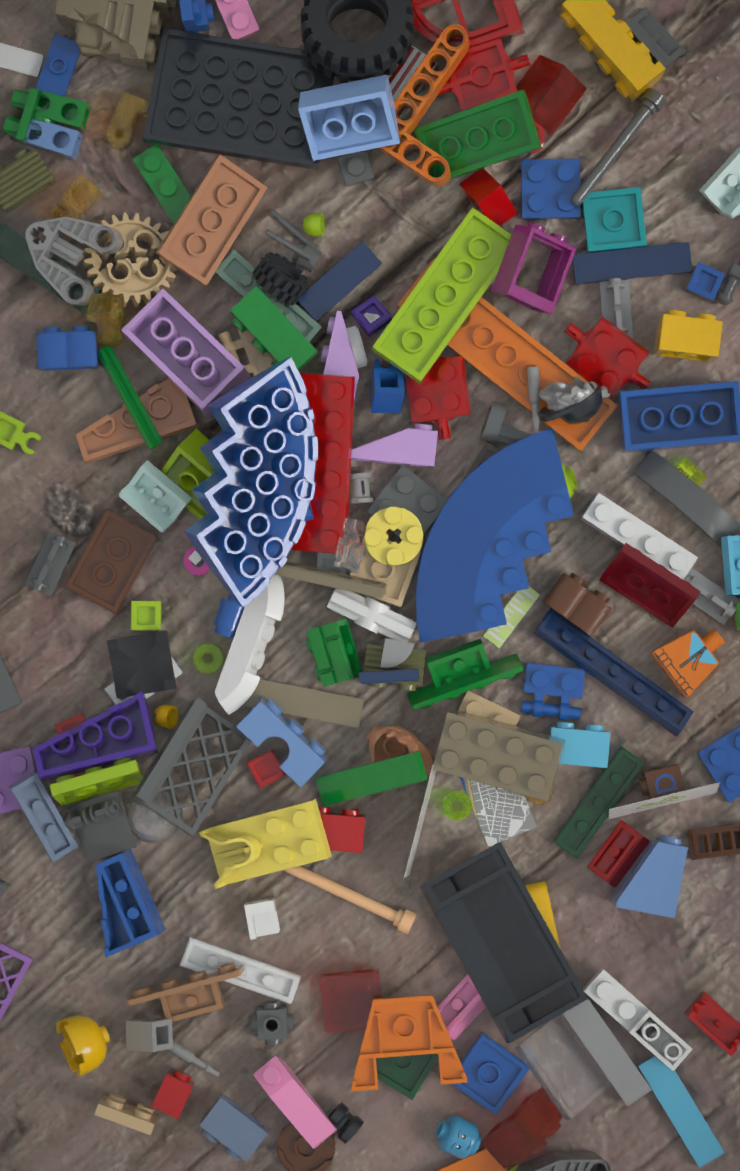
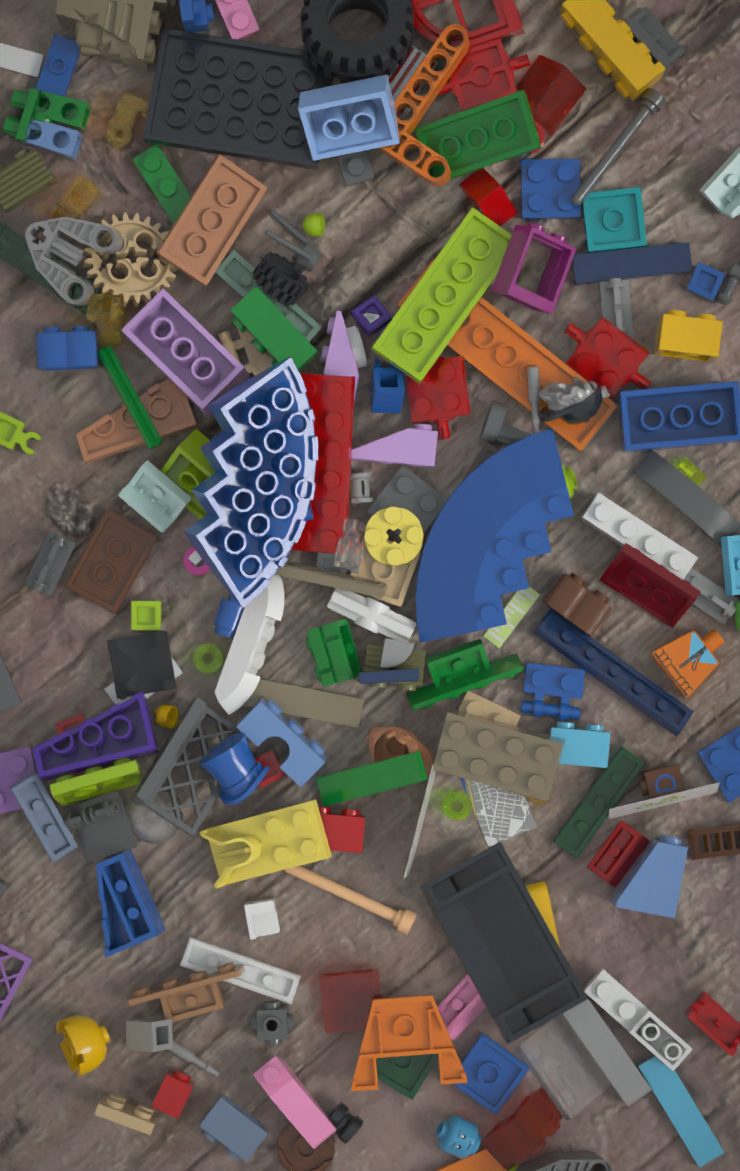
(234, 768): none -> blue hat
(339, 281): dark blue tile -> none

